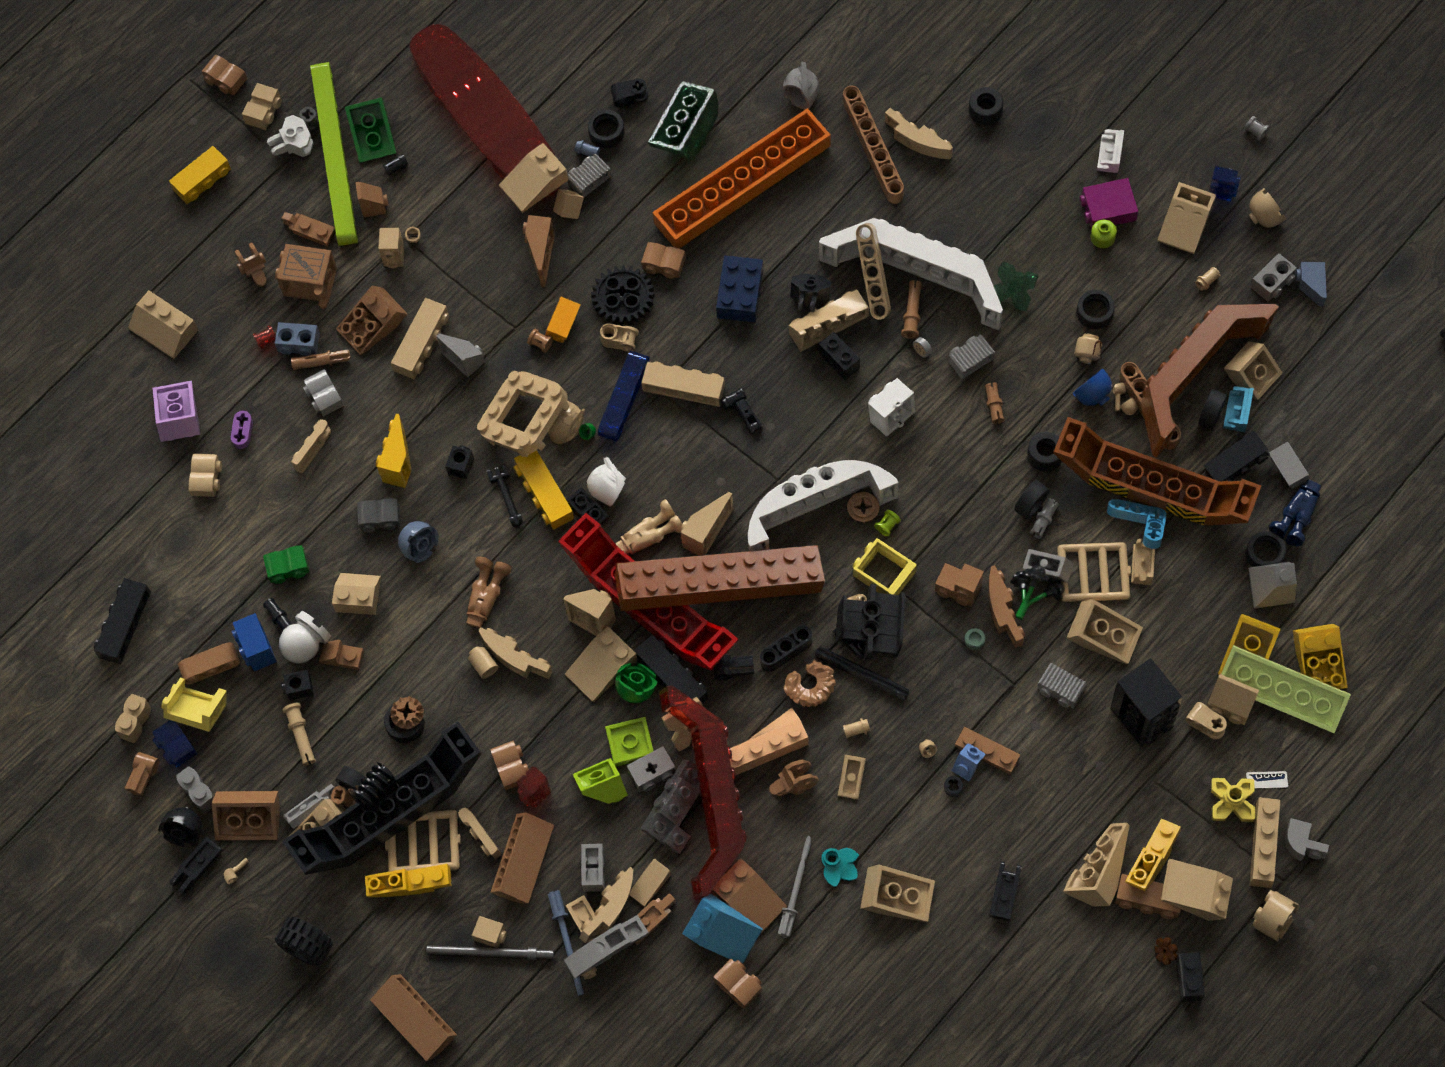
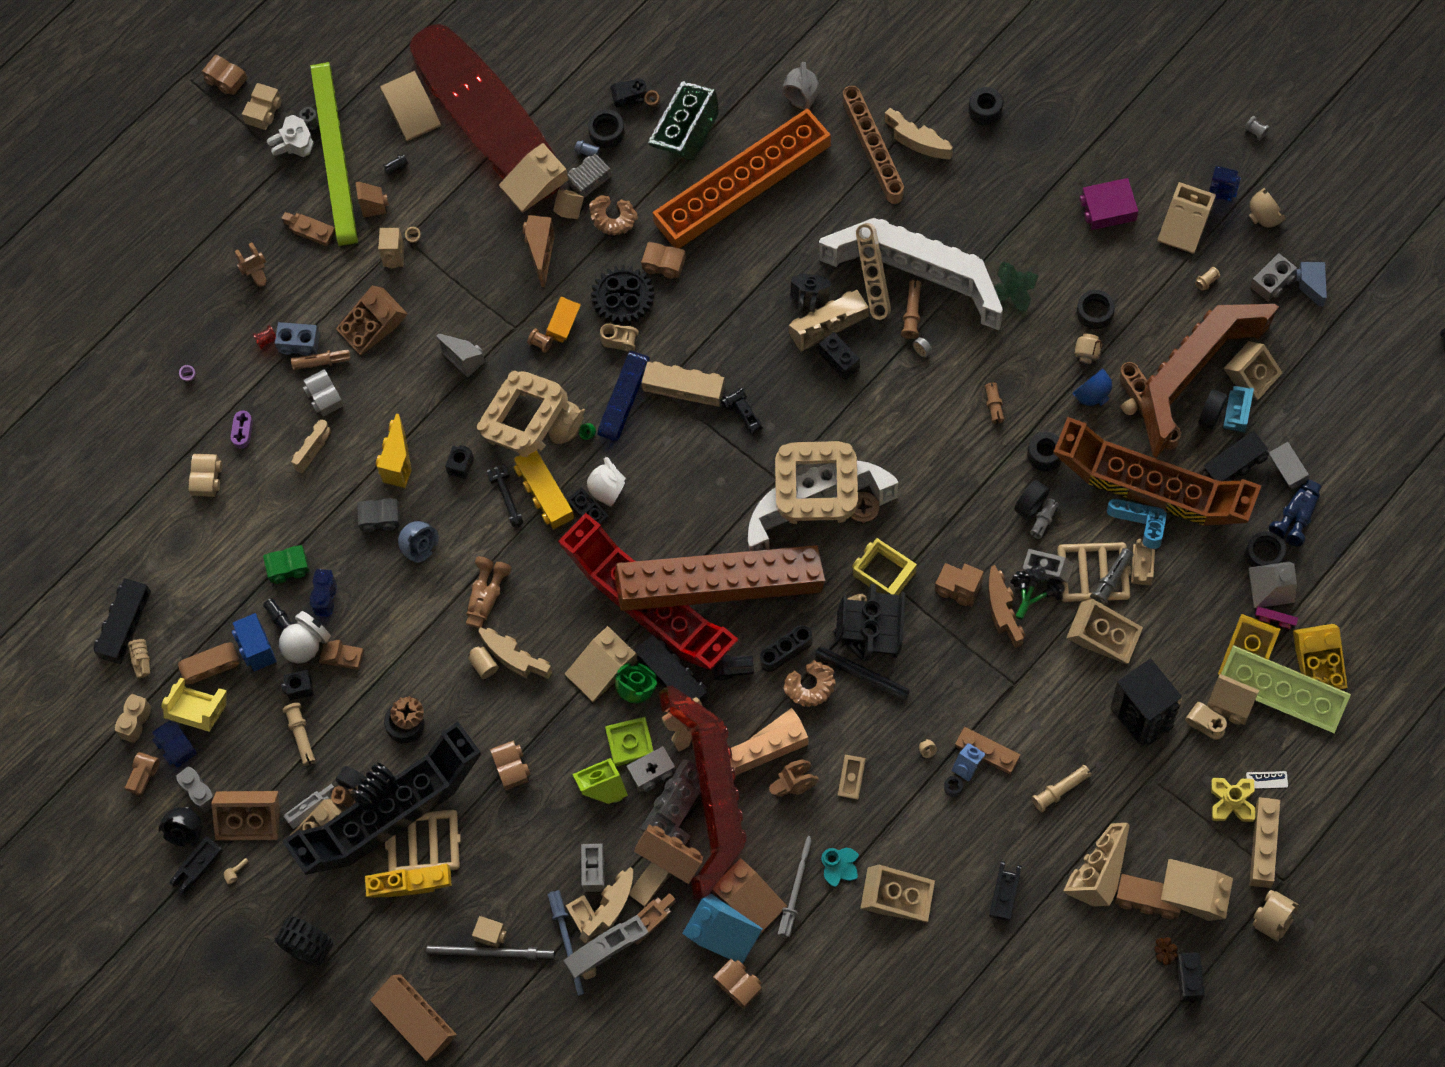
(139, 657): none -> tan hinge
(162, 324): tan slope -> none
(176, 411): lavender slope -> none
(186, 369): none -> lavender hinge
(200, 175): yellow brick -> none
(306, 273): medium nougat container -> none
(323, 591): none -> clear blue brick
(356, 593): tan slope -> none
(371, 129): green slope -> none
(410, 106): none -> tan slope
(420, 338): tan brick -> none
(478, 832): tan hinge -> none
(522, 858): medium nougat brick -> none
(533, 787): clear red brick -> none
(590, 610): tan slope -> none
(608, 225): none -> medium nougat piece
(645, 534): tan piece -> none
(655, 95): none -> medium nougat hinge
(669, 853): none -> medium nougat brick
(705, 525): tan slope -> none
(739, 288): dark blue brick -> none
(816, 508): none -> tan plate
(856, 728): tan pin -> none
(887, 522): lime bush -> none
(890, 406): white brick -> none
(971, 356): light grey brick -> none
(974, 639): sand green tile -> none
(1053, 793): none -> tan pin
(1061, 686): light grey brick -> none
(1103, 233): lime head -> none
(1108, 583): none -> dark grey pin
(1110, 151): white hinge -> none
(1117, 391): tan hand -> none
(1154, 855): yellow slope -> none
(1284, 620): none -> magenta plate
(1298, 844): light grey brick -> none

